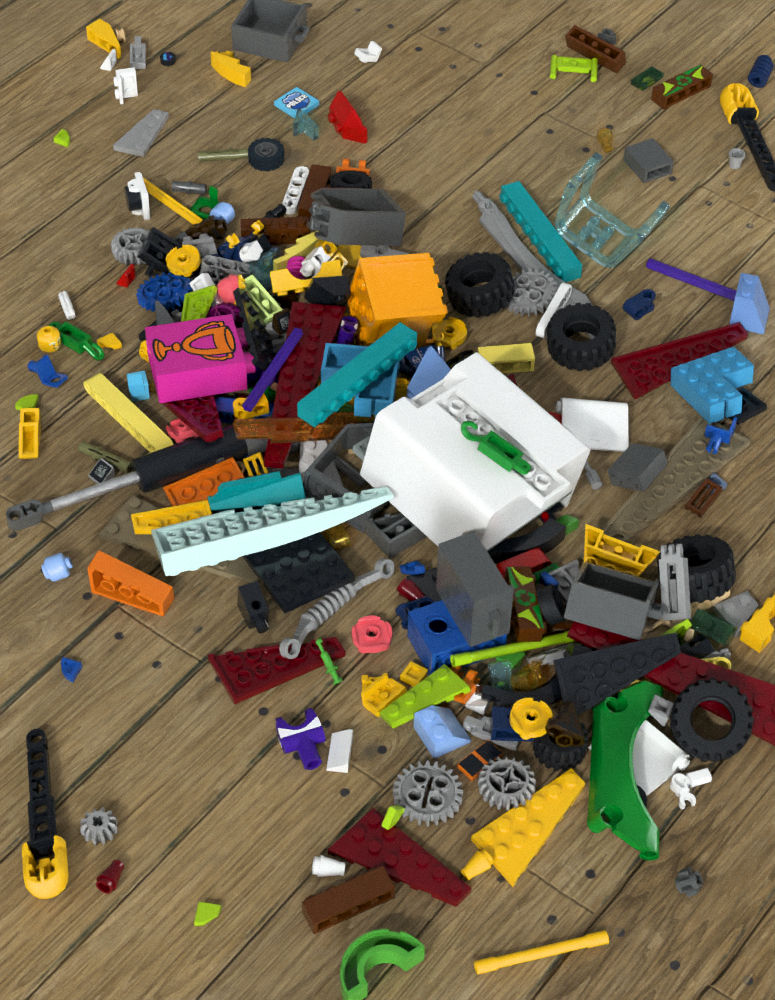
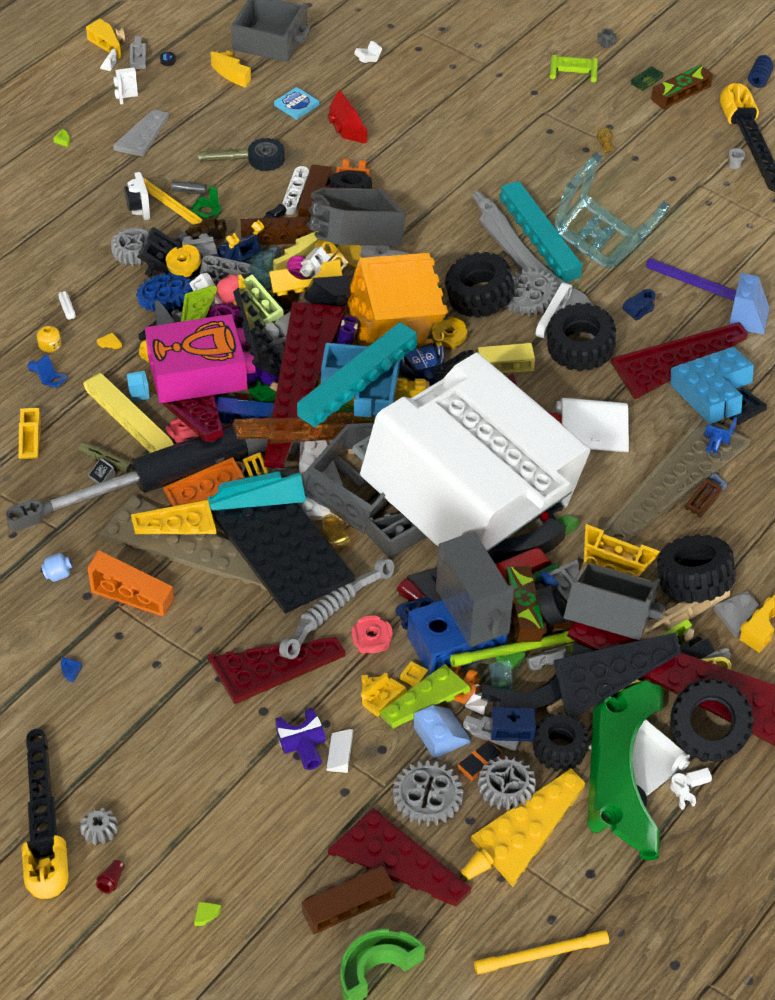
(28, 401): lime tile -> none
(78, 340): green piece -> none
(127, 277): red slope -> none
(223, 211): light blue head -> none
(237, 534): light aqua wedge -> none
(253, 606): black torso -> none
(254, 247): white leg -> none
(260, 408): yellow leg -> none
(272, 369): dark purple axle -> none
(281, 321): slope -> none
(304, 124): clear light blue slope -> none
(325, 866): white cone -> none
(329, 663): bright green piece -> none
(392, 816): lime tile -> none
(412, 568): blue tile -> none
(429, 372): medium blue slope -> none
(496, 449): green piece -> none
(527, 728): yellow plate -> none
(528, 677): clear yellow piece -> none
(566, 727): dark brown rock -> none
(592, 477): light grey axle -> none
(594, 47): reddish brown brick -> none
(637, 467): dark grey brick -> none
(648, 160): dark grey brick -> none
(660, 709): light grey slope -> none
(674, 592): light grey hinge -> none
(689, 882): dark grey gear -> none
(713, 626): clear green brick -> none

